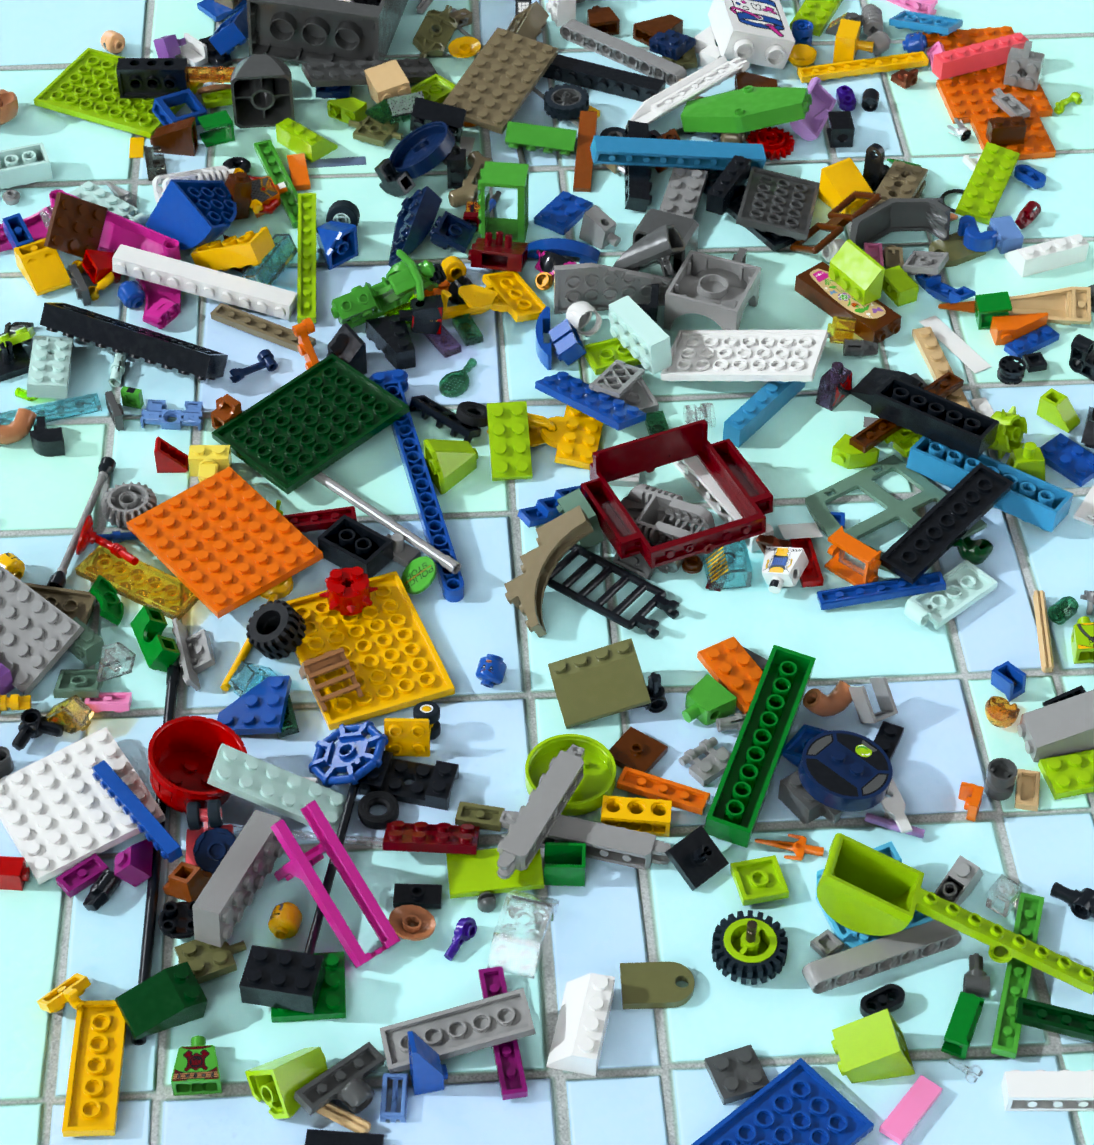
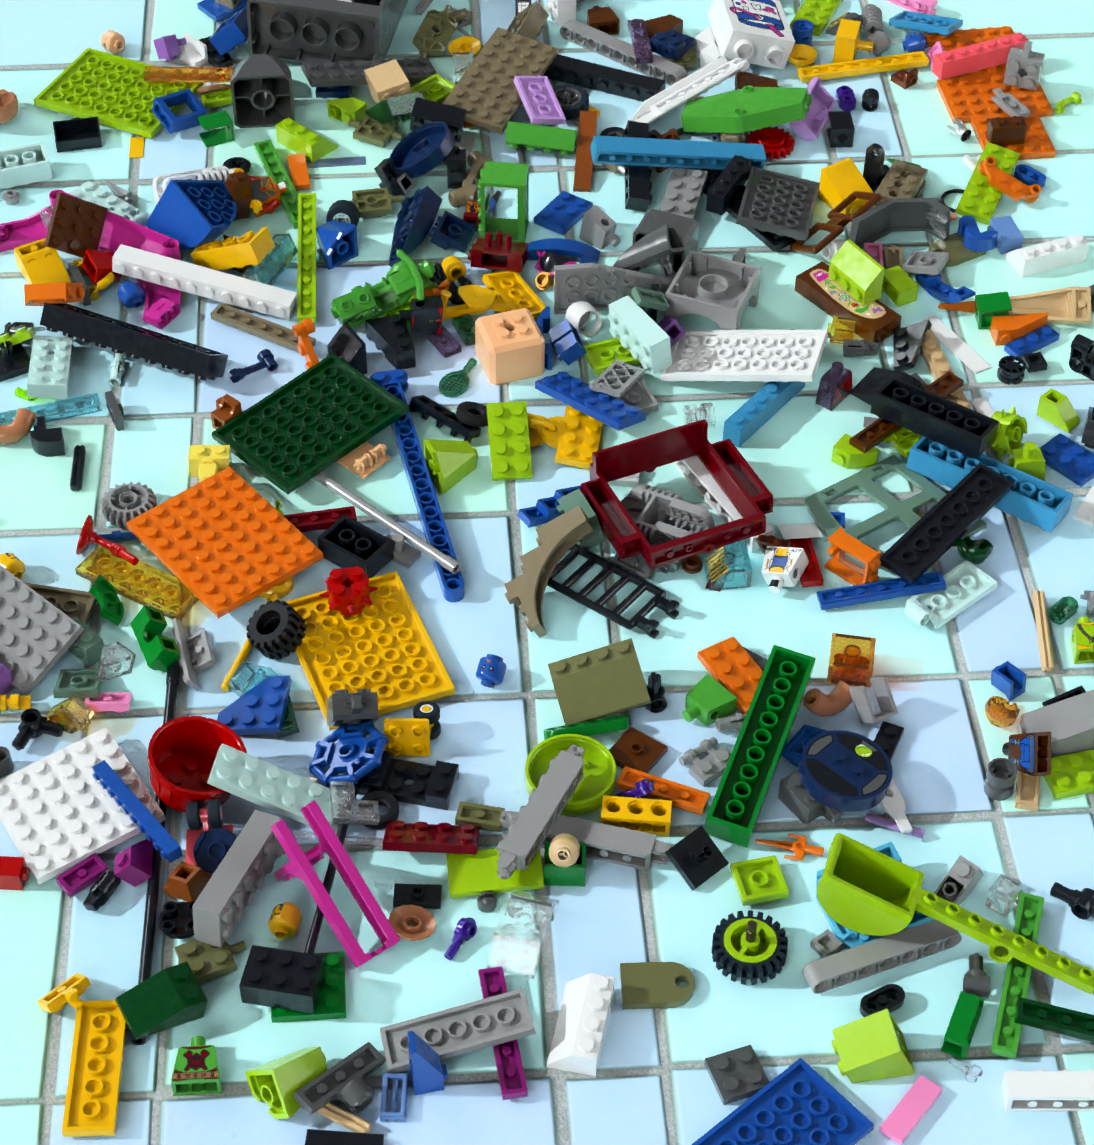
(16, 230): blue brick -> none
(53, 292): none -> orange window
(77, 134): none -> black container
(77, 468): none -> black axle
(105, 469): light grey hose -> none
(132, 397): bright green plate -> none
(151, 77): black brick -> none
(154, 163): clear smoke hinge -> none
(157, 415): medium blue piece -> none
(169, 458): red slope -> none
(177, 138): reddish brown slope -> none
(323, 665): medium nougat plate -> none
(347, 809): none -> clear plate
(351, 707): none -> dark grey hinge
(365, 459): none -> light nougat hinge
(374, 202): none -> olive plate
(419, 575): bright green piece -> none
(461, 62): none -> clear slope
(509, 346): none -> light nougat plate
(539, 100): none -> lavender plate
(570, 848): none -> tan head
(590, 727): none -> green beam
(640, 41): none -> clear purple plate
(642, 788): none -> dark purple plate
(649, 299): none -> sand green tile
(656, 422): clear green plate -> none
(671, 328): none -> medium lavender brick
(851, 659): none -> clear orange brick
(907, 345): none -> black wing
(972, 796): orange bracket -> none
(1006, 183): none -> orange plate
(1027, 214): dark red hinge -> none
(1030, 752): none -> torso

